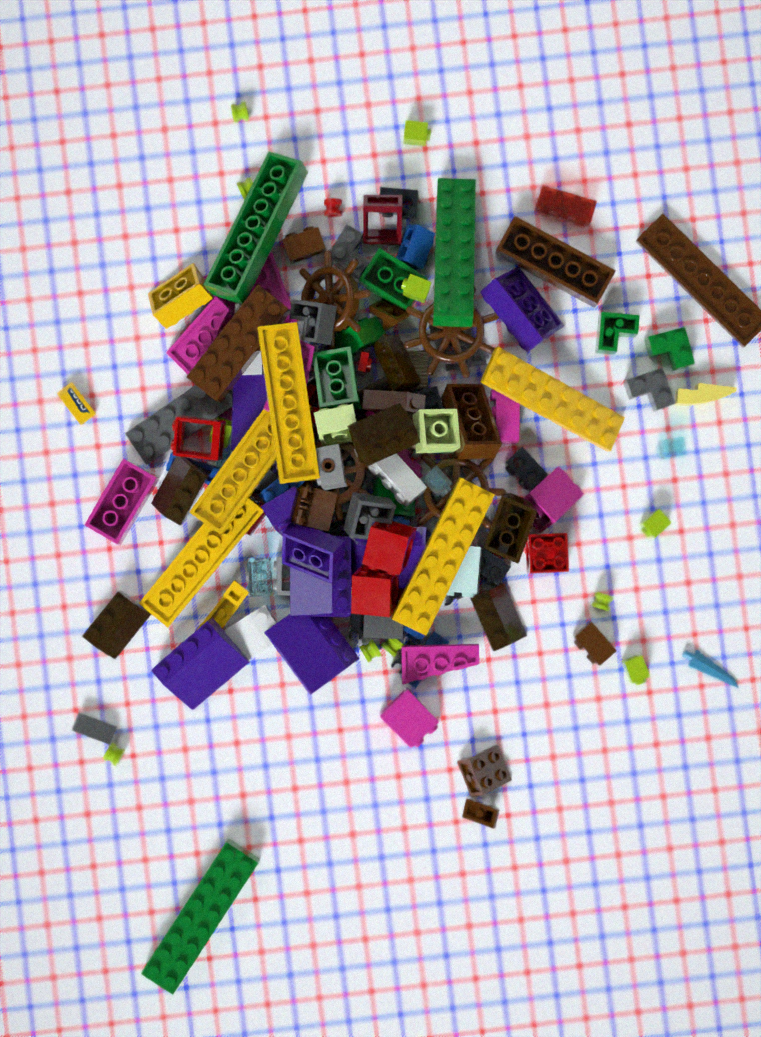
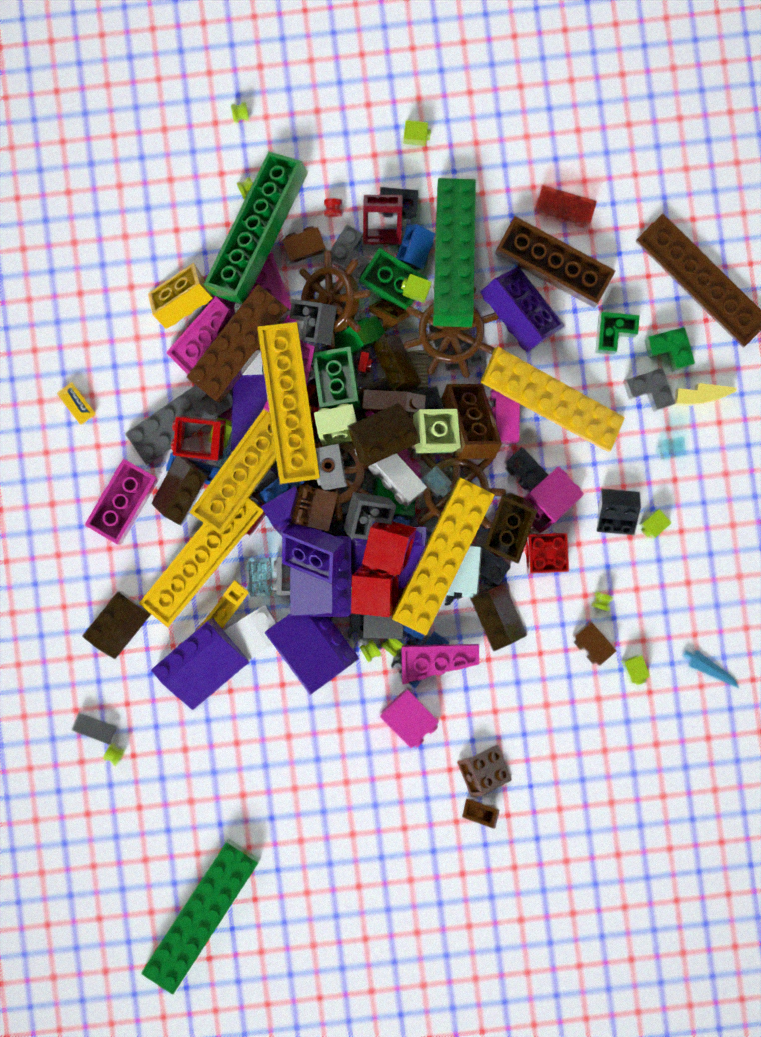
(618, 511): none -> black slope

